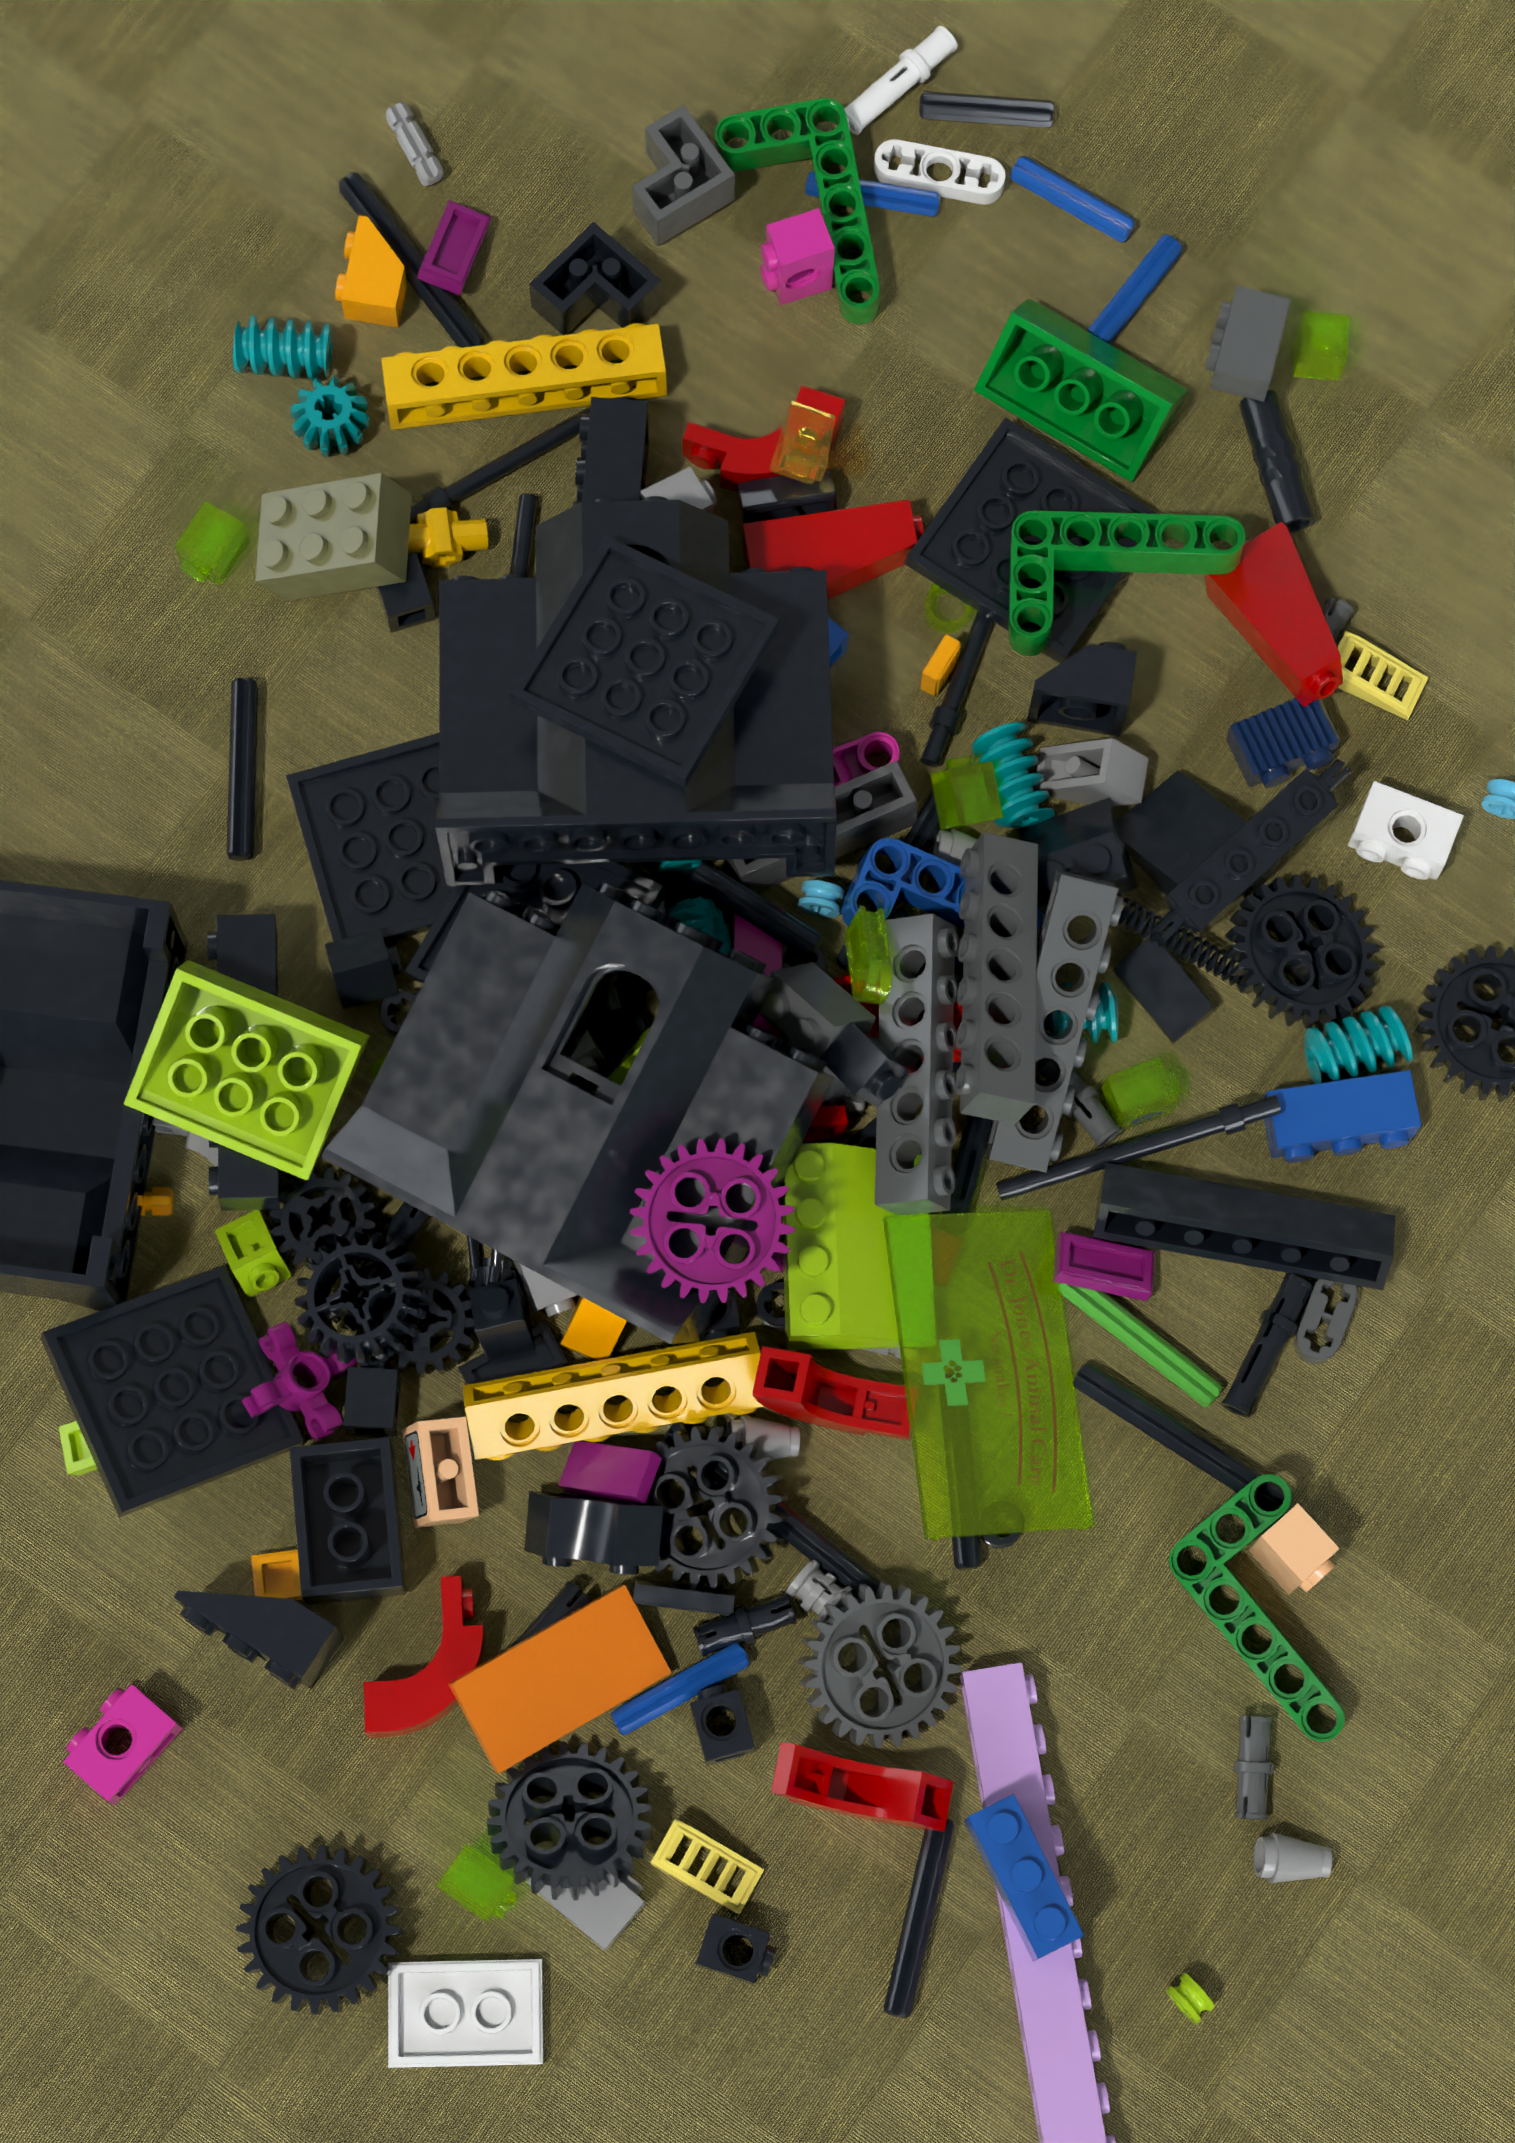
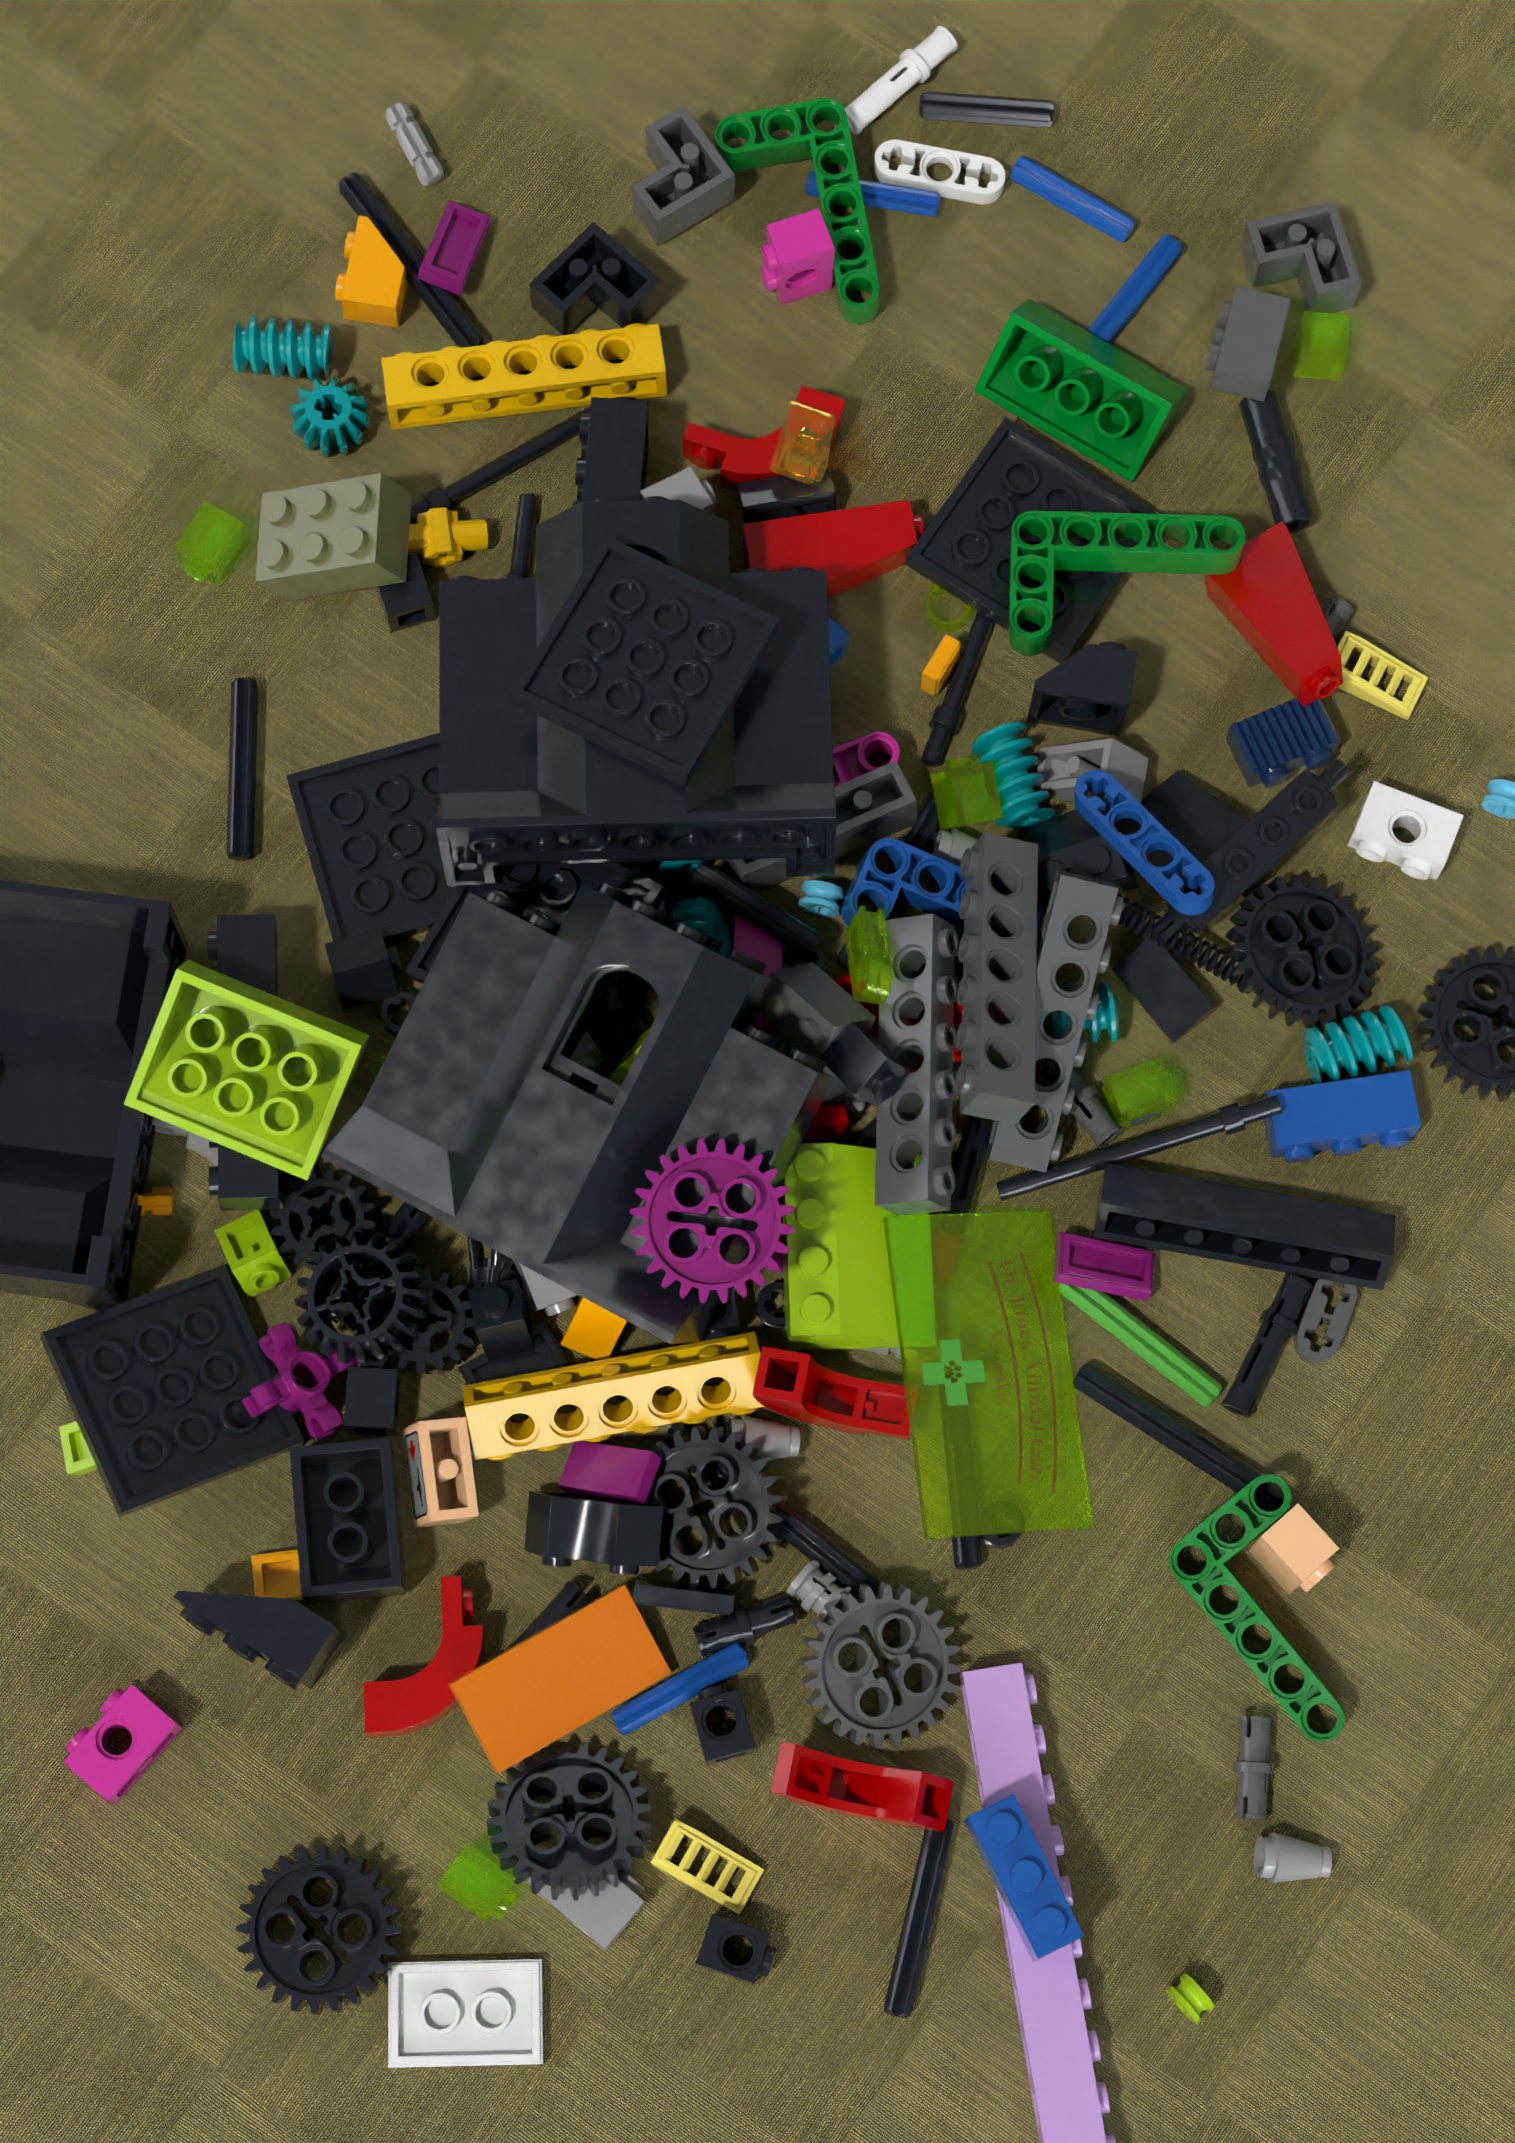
(1138, 845): none -> blue beam
(1308, 247): none -> dark grey brick

